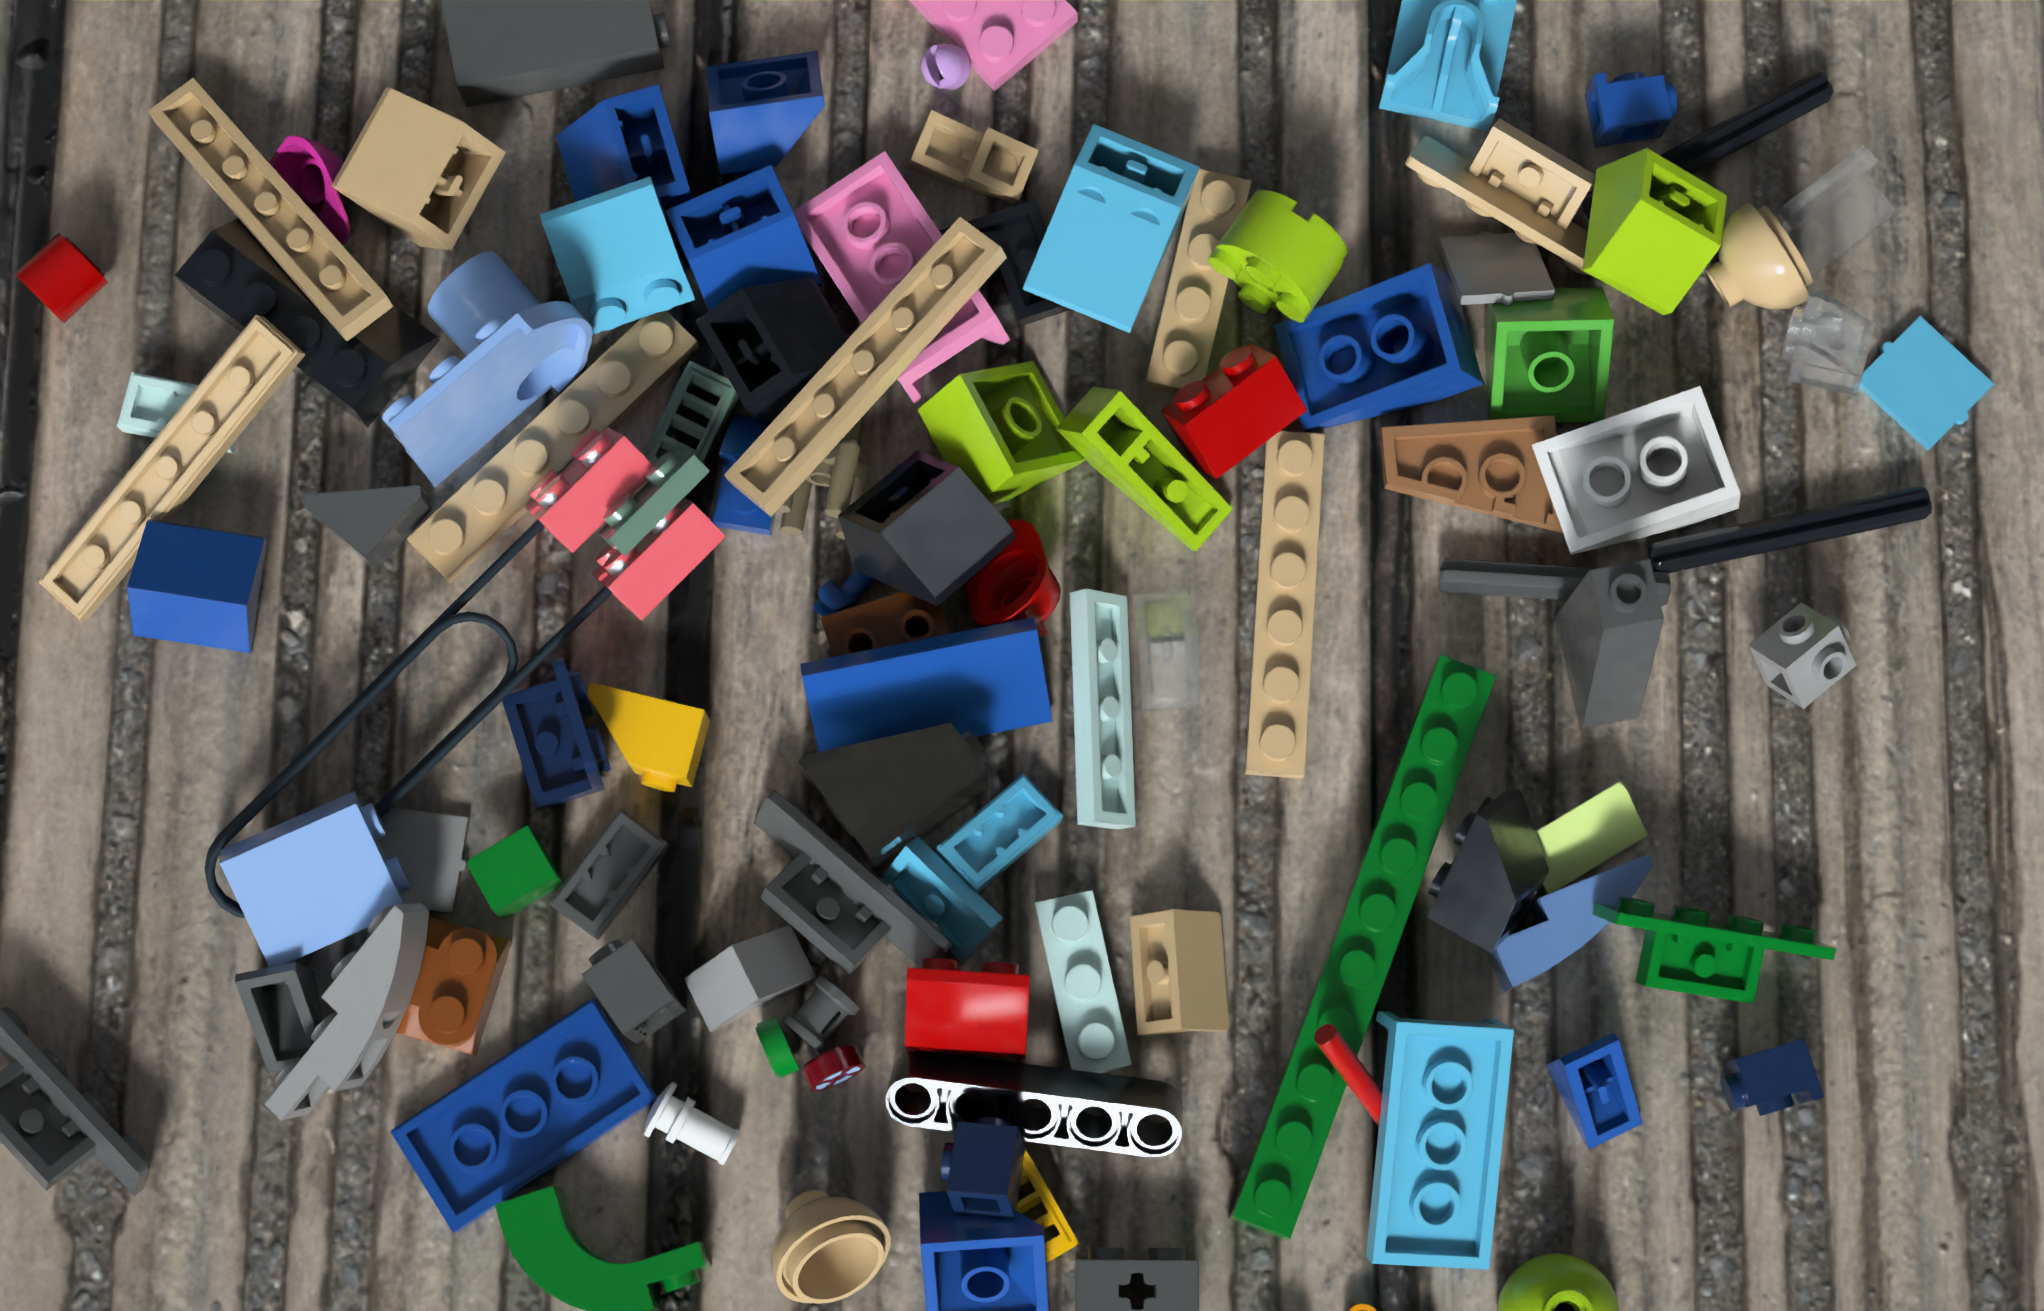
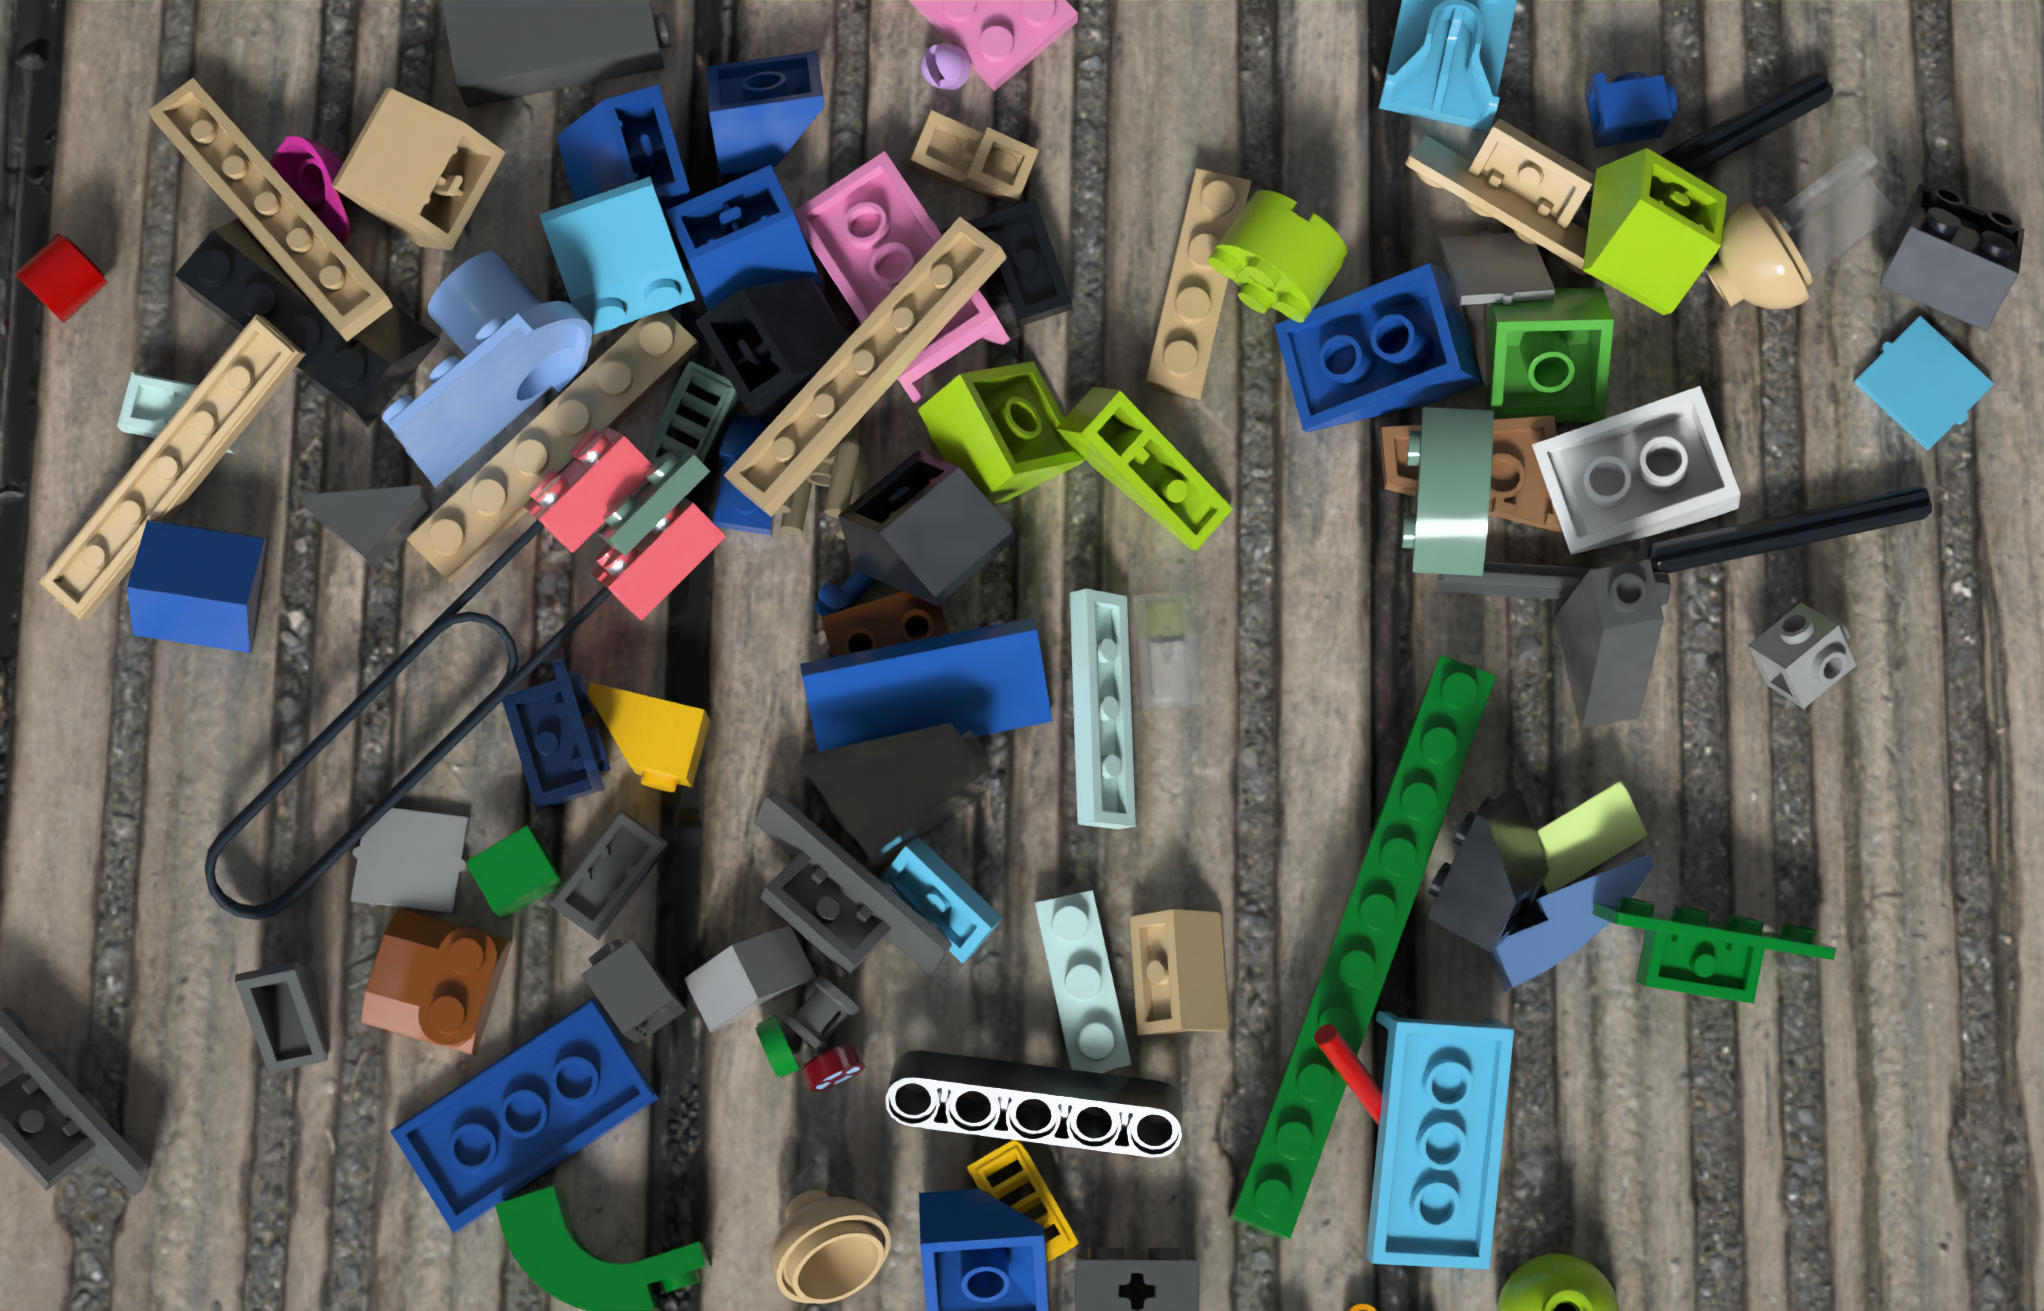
(314, 878): light blue brick -> none
(369, 1001): light grey slope -> none
(690, 1126): white pin -> none
(967, 1009): red slope -> none
(984, 1168): dark blue brick -> none
(999, 833): medium azure plate -> none
(1015, 583): red piece -> none
(1111, 228): medium azure slope -> none
(1233, 409): red brick -> none
(1285, 605): tan plate -> none
(1451, 492): none -> sand green brick
(1597, 1090): blue slope -> none
(1771, 1078): dark blue brick -> none
(1827, 344): clear slope -> none
(1954, 256): none -> slope

